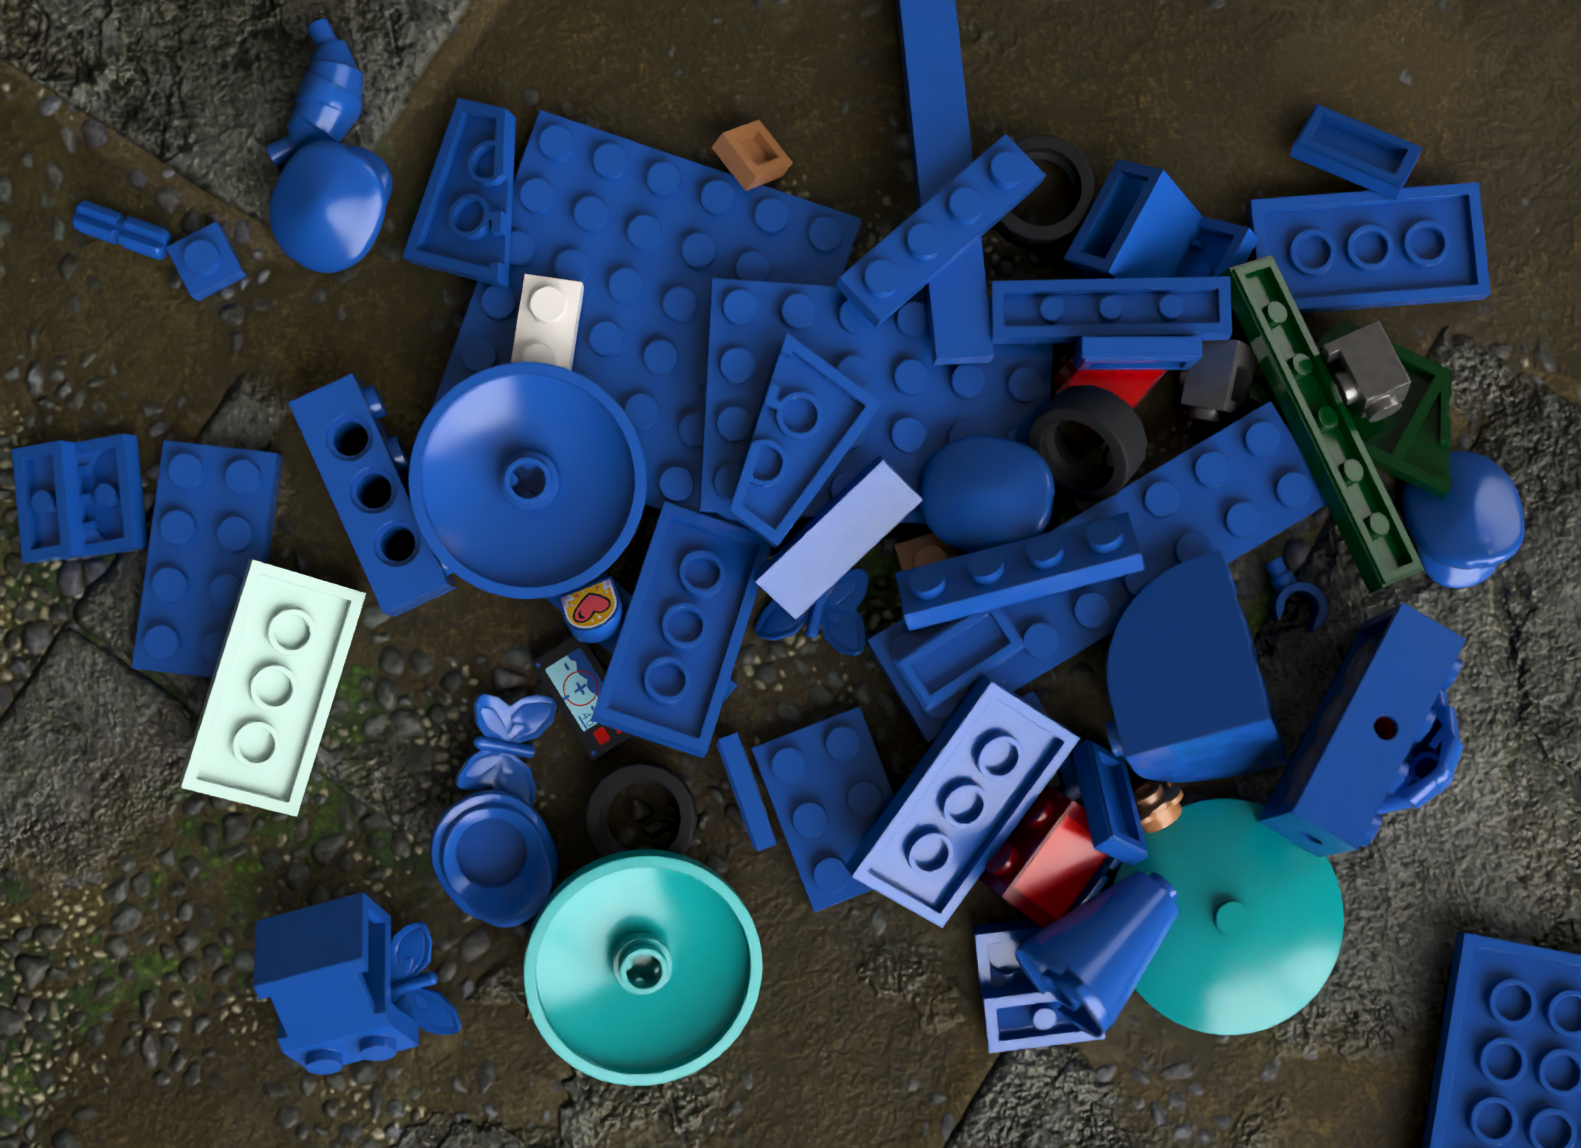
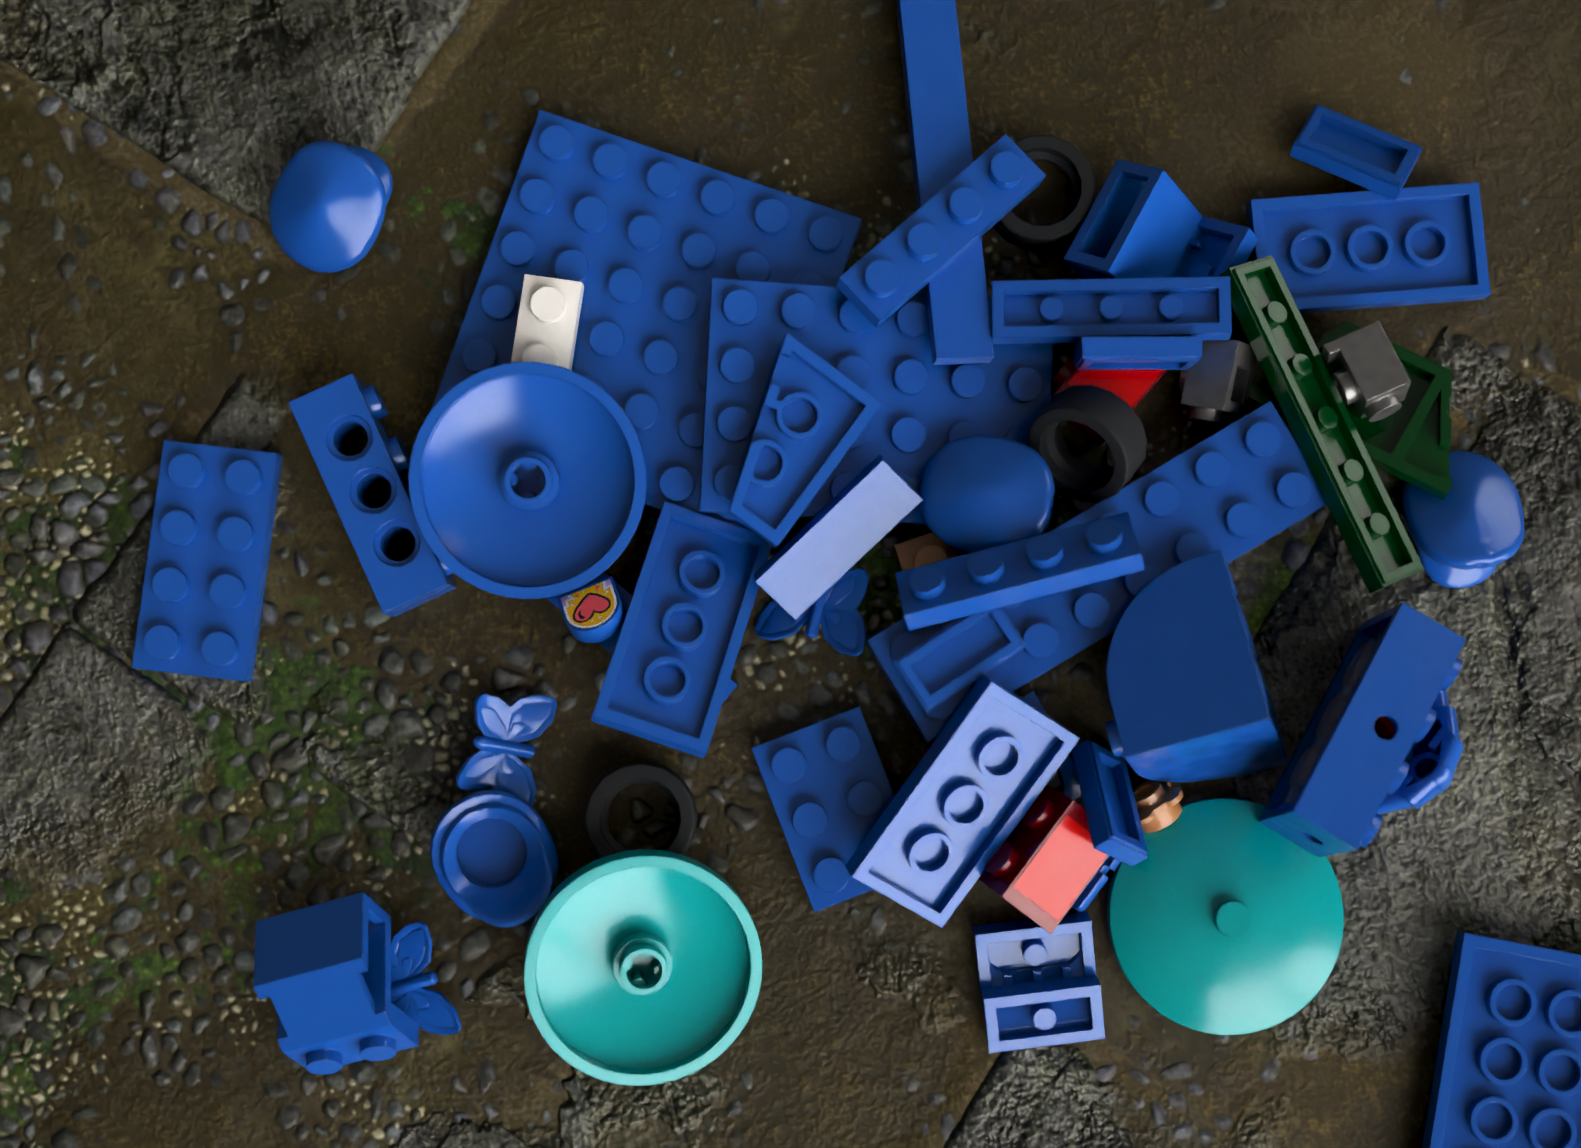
(79, 498): blue slope -> none
(116, 228): blue piece -> none
(206, 261): blue plate -> none
(272, 688): light aqua plate -> none
(326, 98): blue piece -> none
(468, 199): blue wing -> none
(574, 681): tile -> none
(746, 792): blue tile -> none
(752, 155): medium nougat plate -> none
(1101, 949): blue cone -> none
(1285, 585): blue piece -> none

